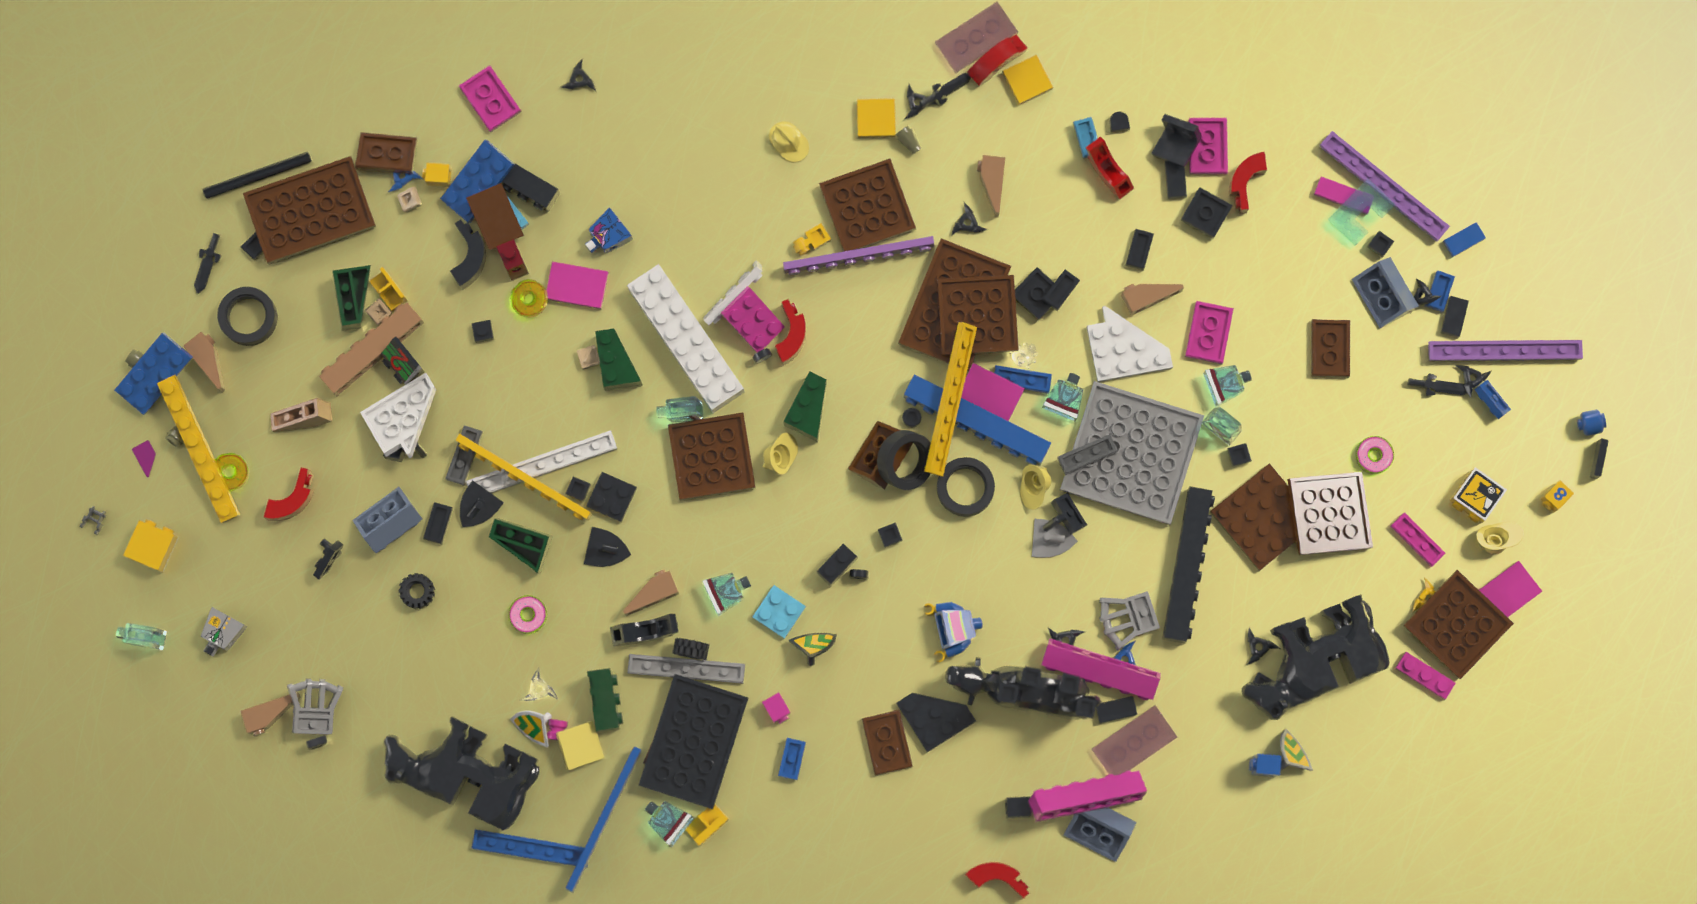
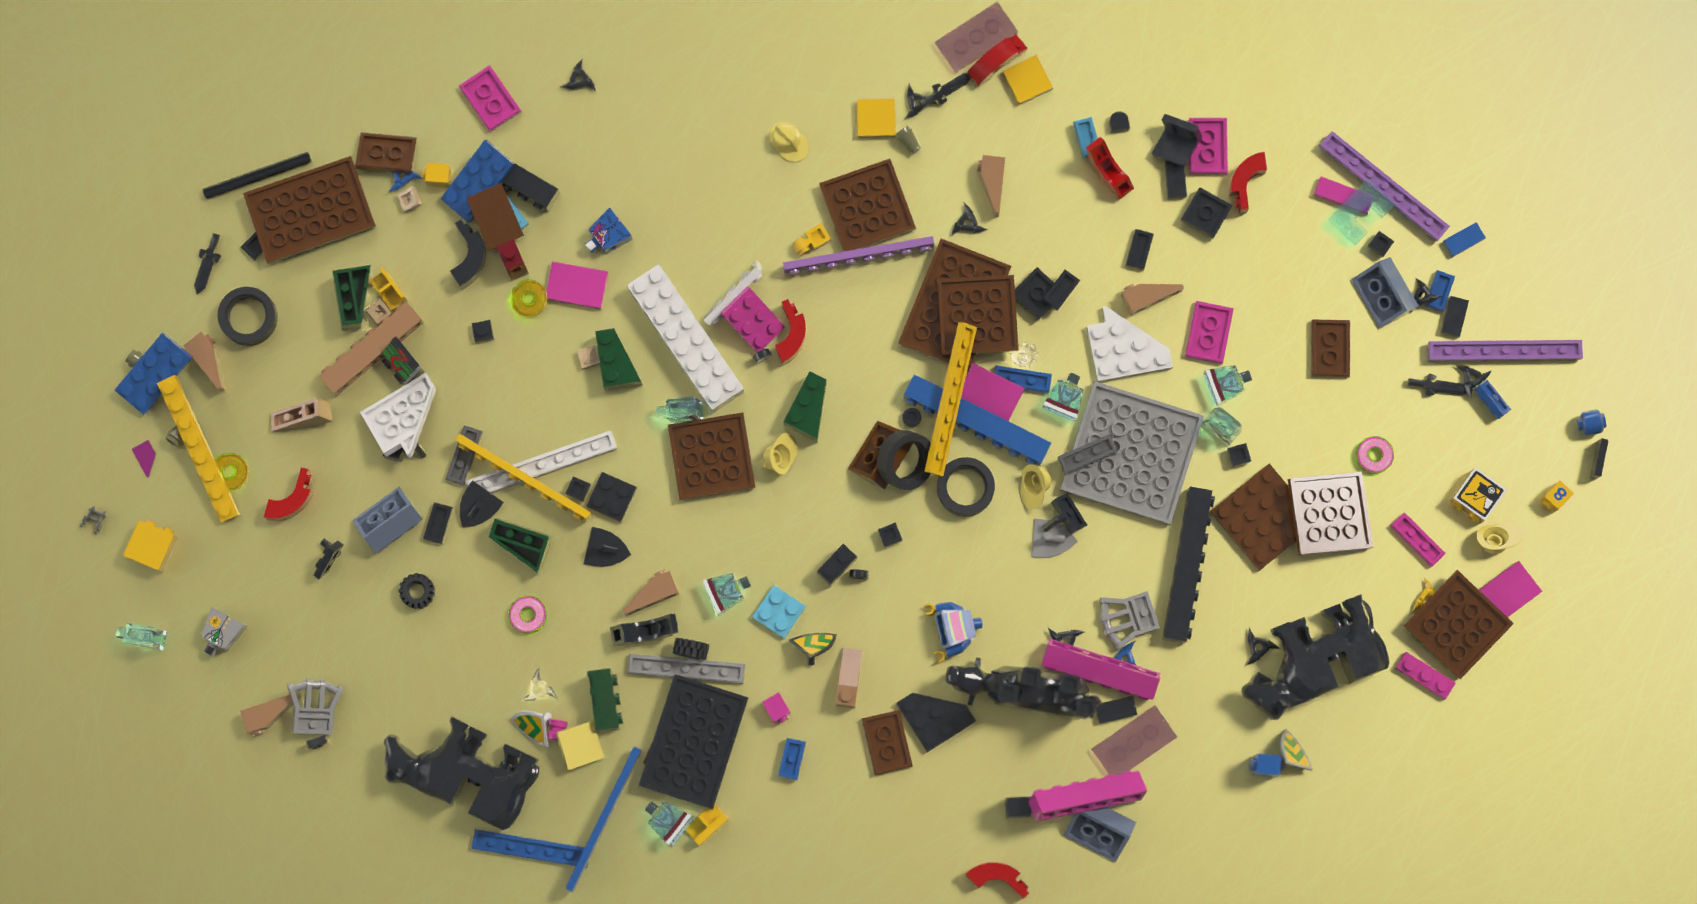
(849, 677): none -> slope

